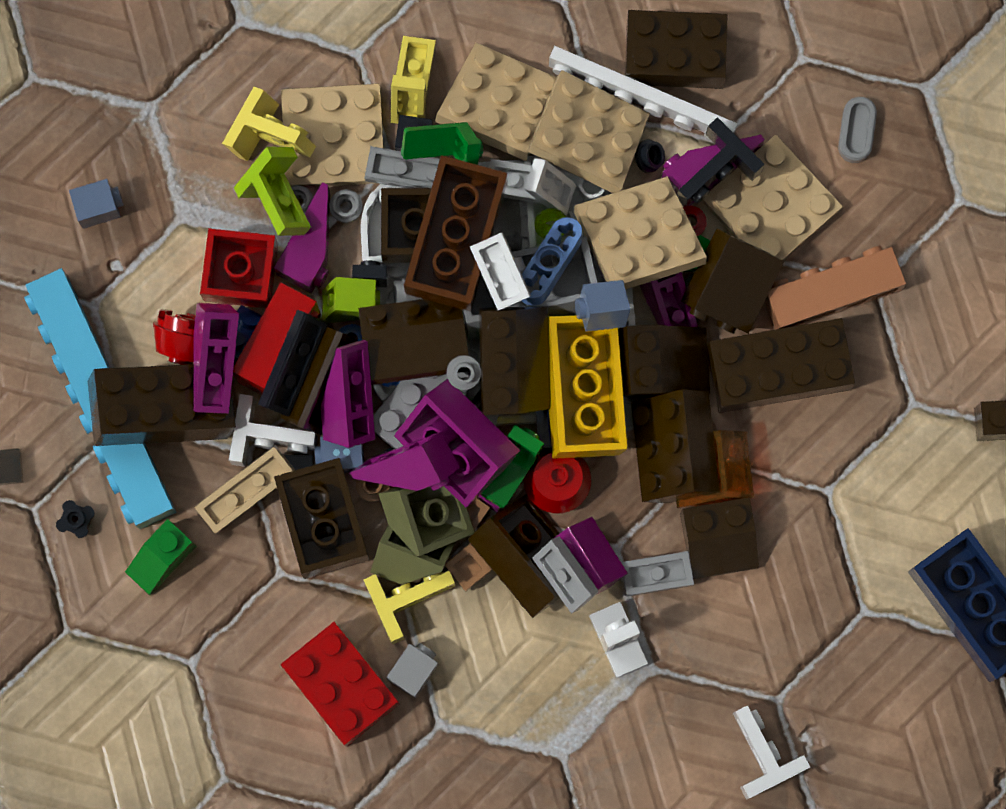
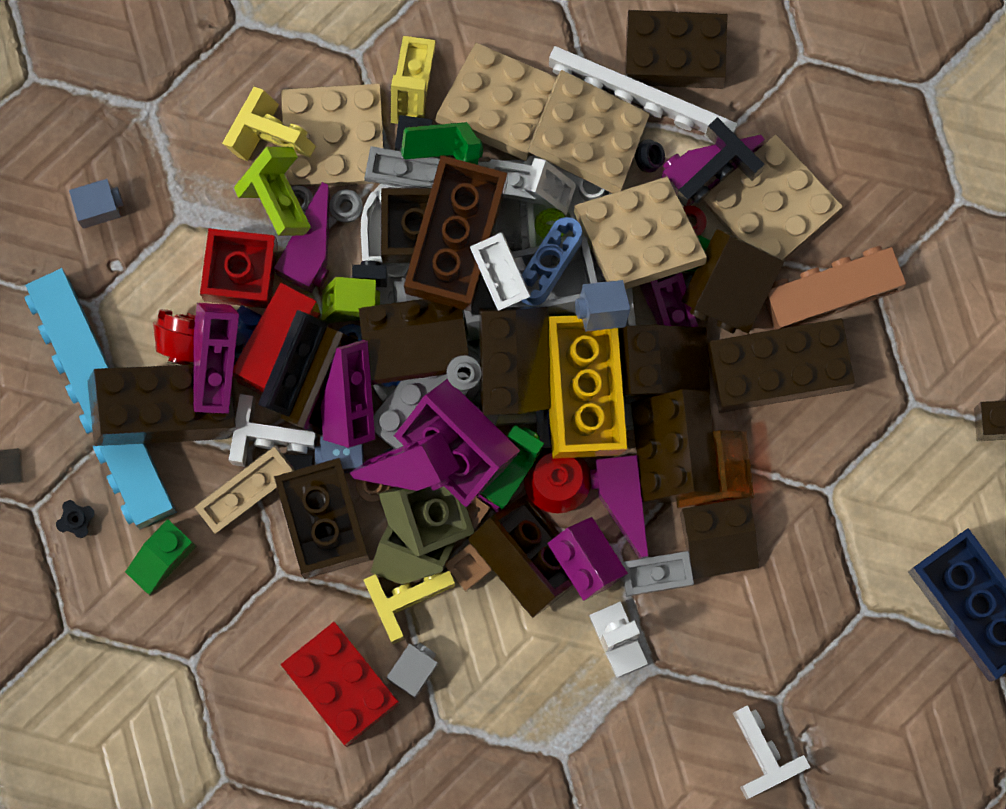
(565, 574): light grey plate -> none
(621, 495): none -> magenta slope
(857, 129): light grey tile -> none

